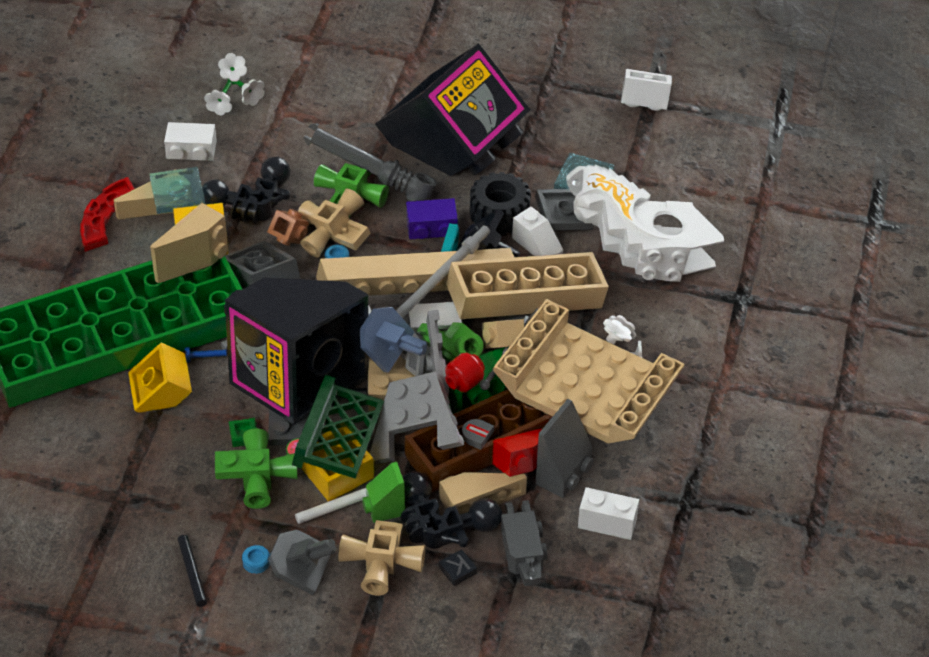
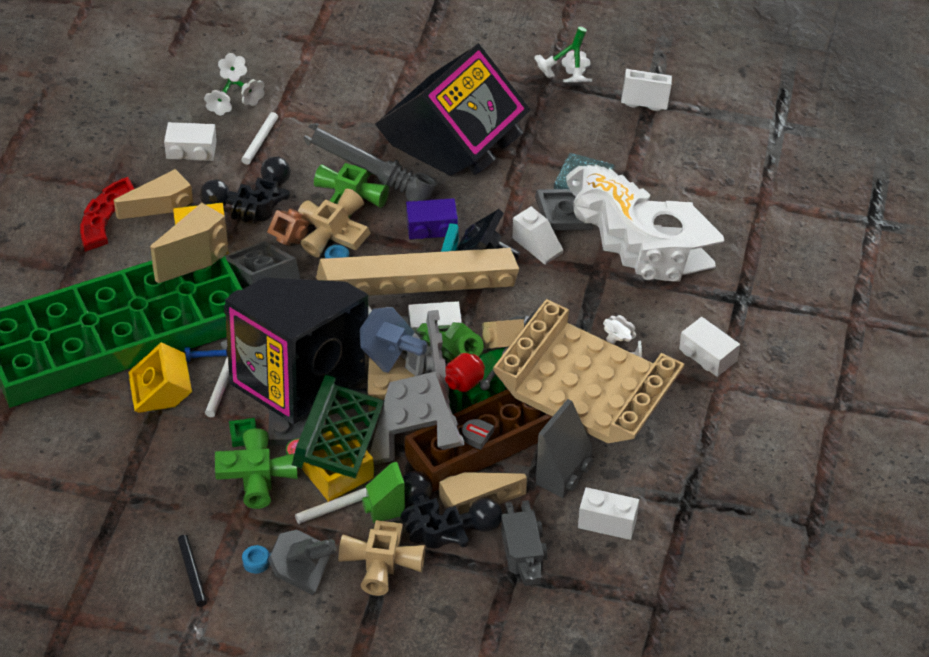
(176, 189): clear light blue tile -> none
(218, 391): none -> white bar
(259, 138): none -> white bar
(457, 567): black tile -> none
(469, 246): light grey bar -> none
(499, 192): black tyre -> none
(516, 453): red slope -> none
(524, 283): tan brick -> none
(574, 61): none -> white plant
(709, 346): none -> white brick

